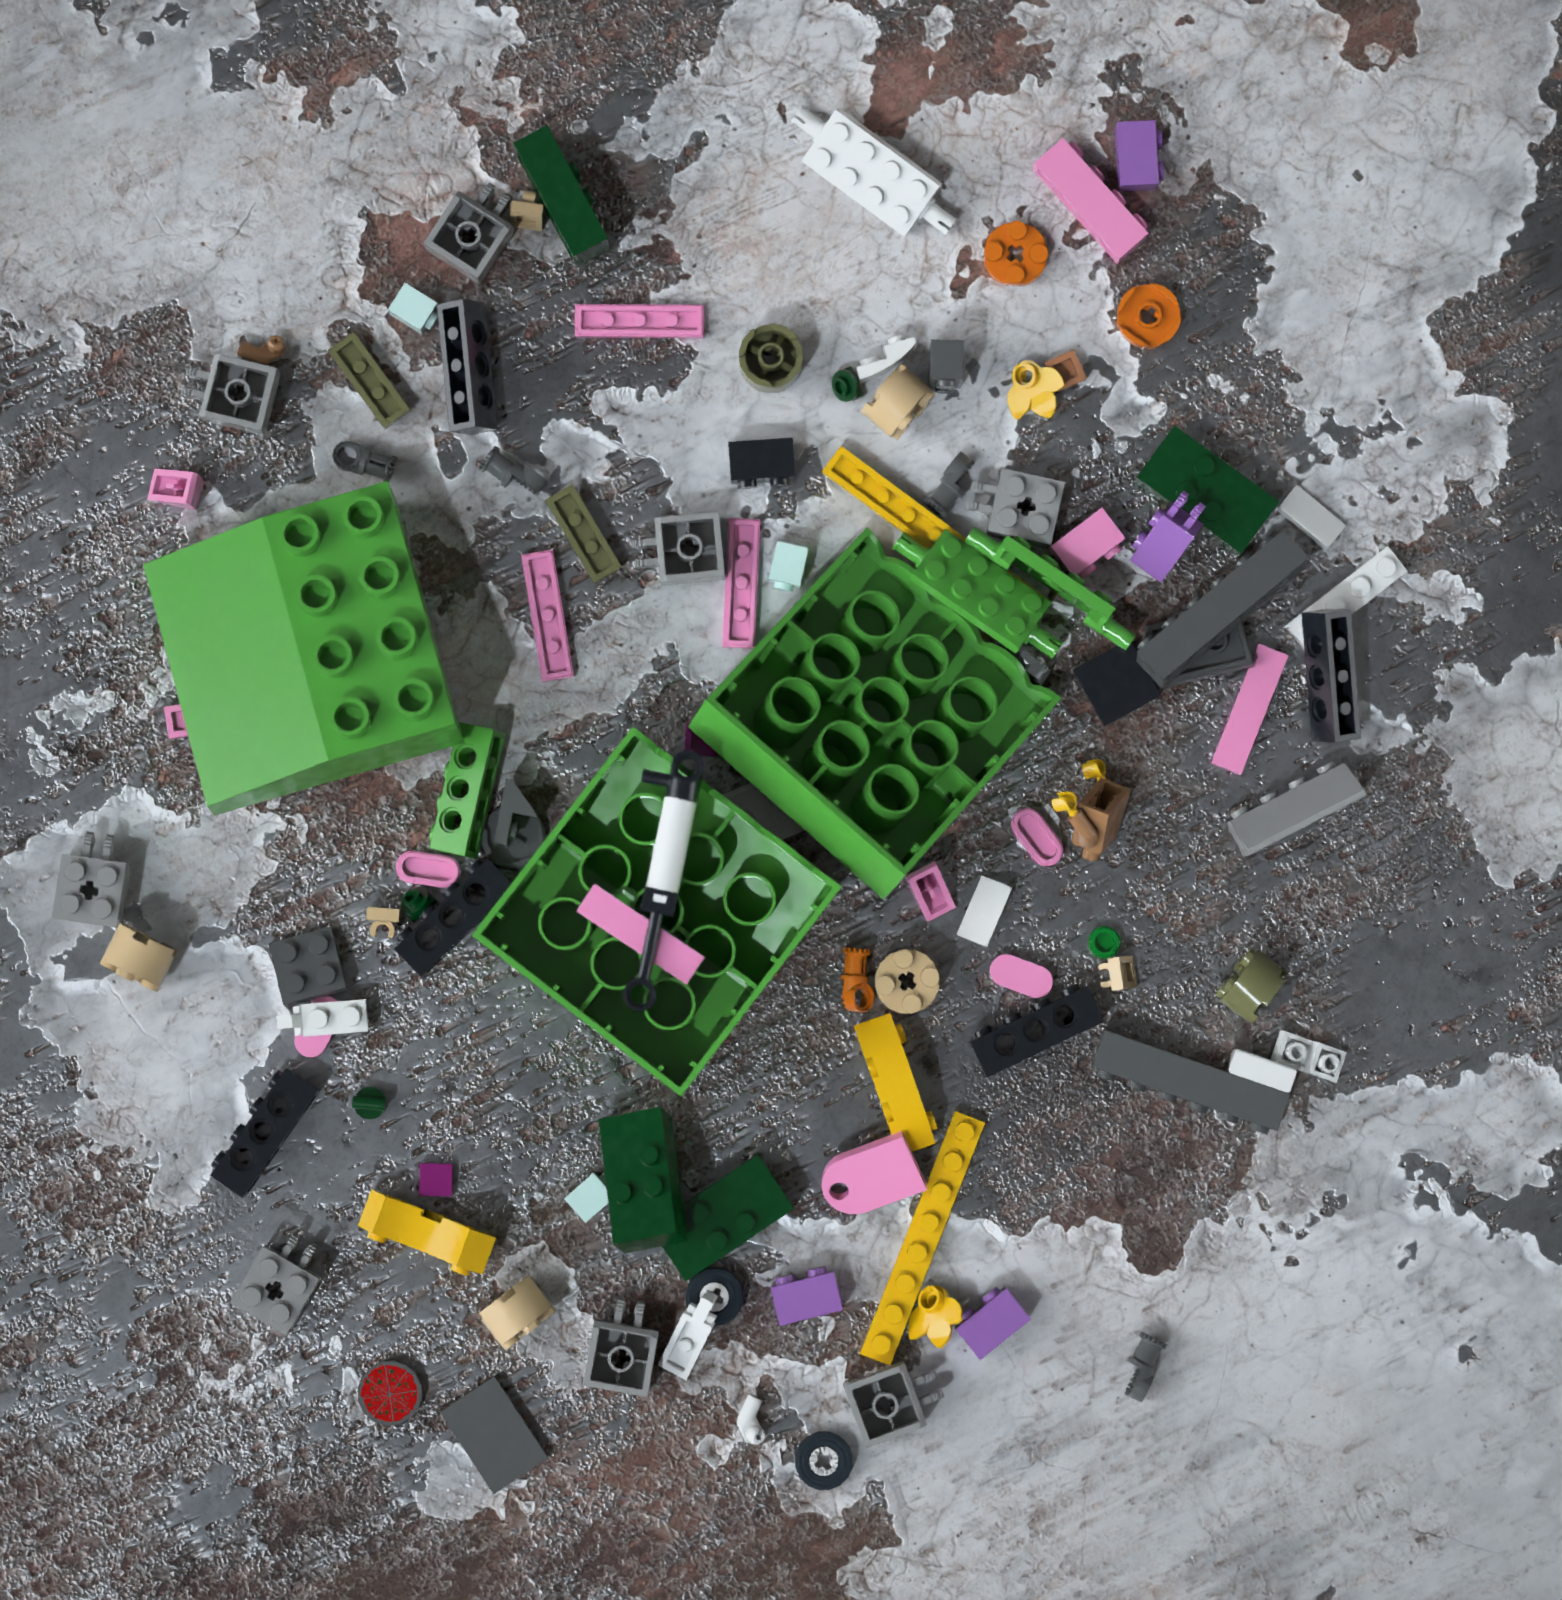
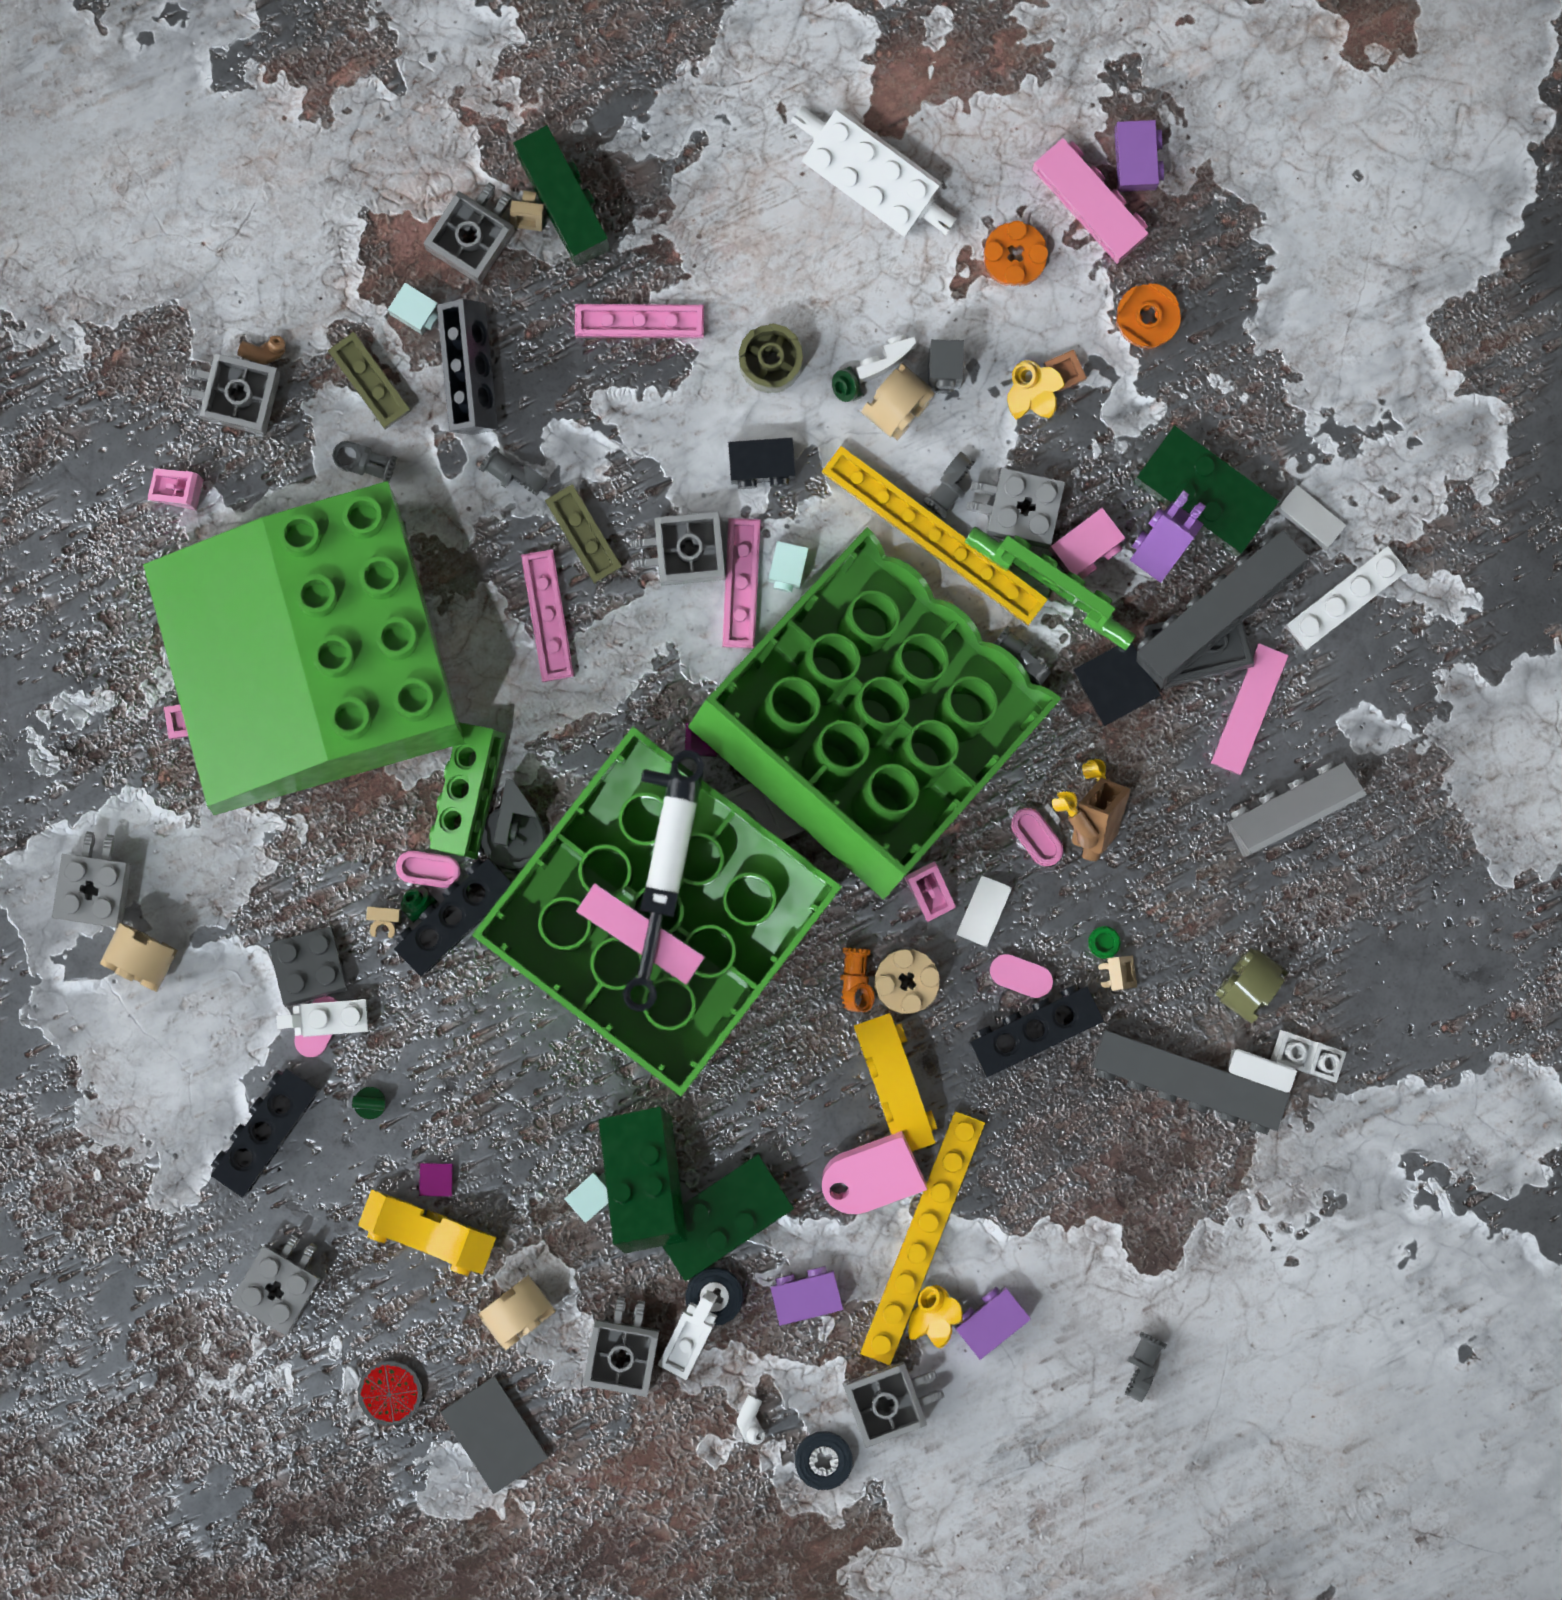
(980, 591): bright green plate -> none
(1331, 675): black brick -> none

